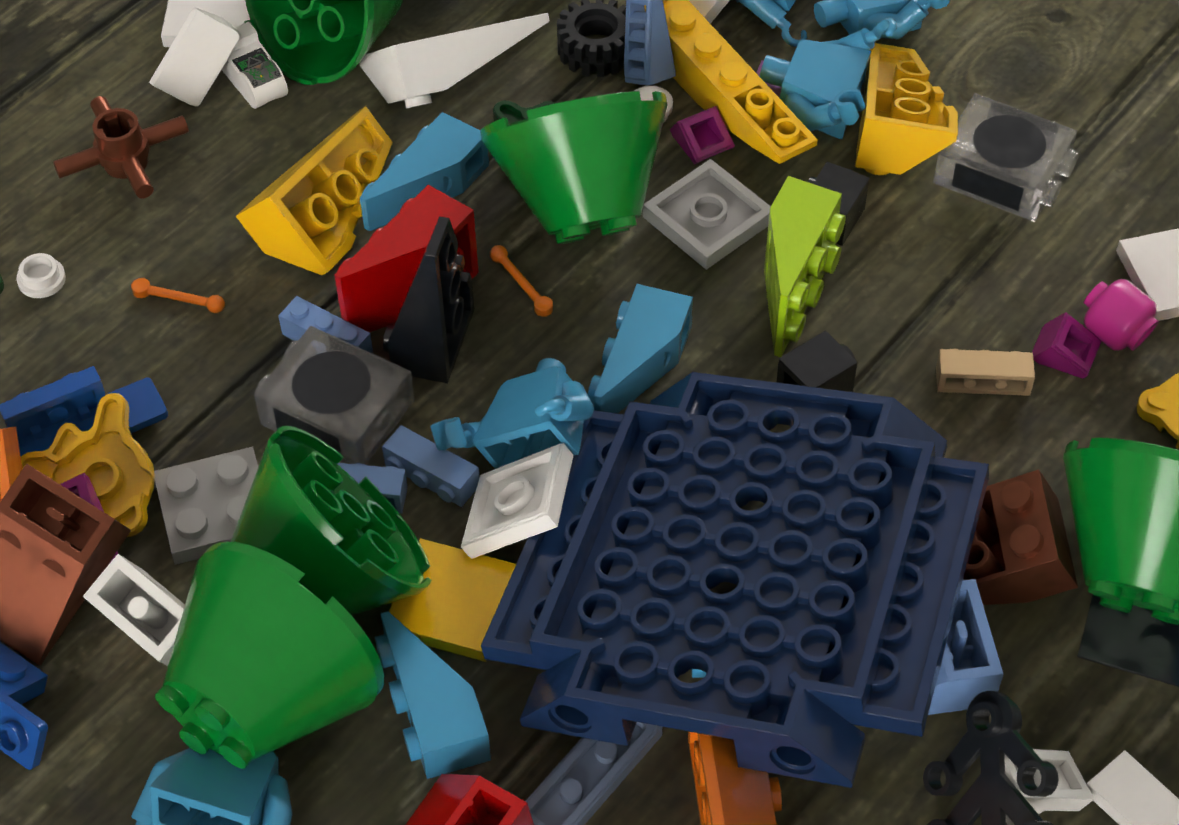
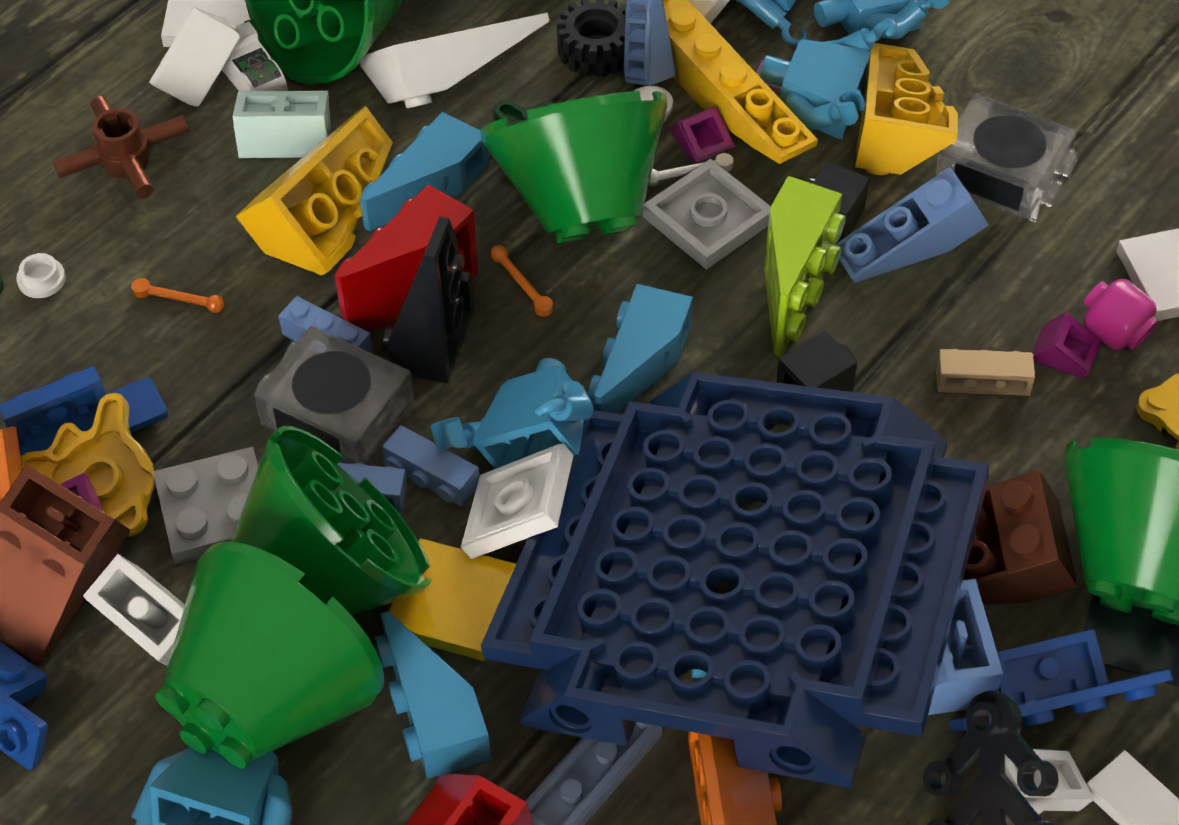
(280, 123): none -> light aqua hinge
(723, 160): none -> white hinge
(913, 229): none -> medium blue slope
(1064, 674): none -> blue bracket

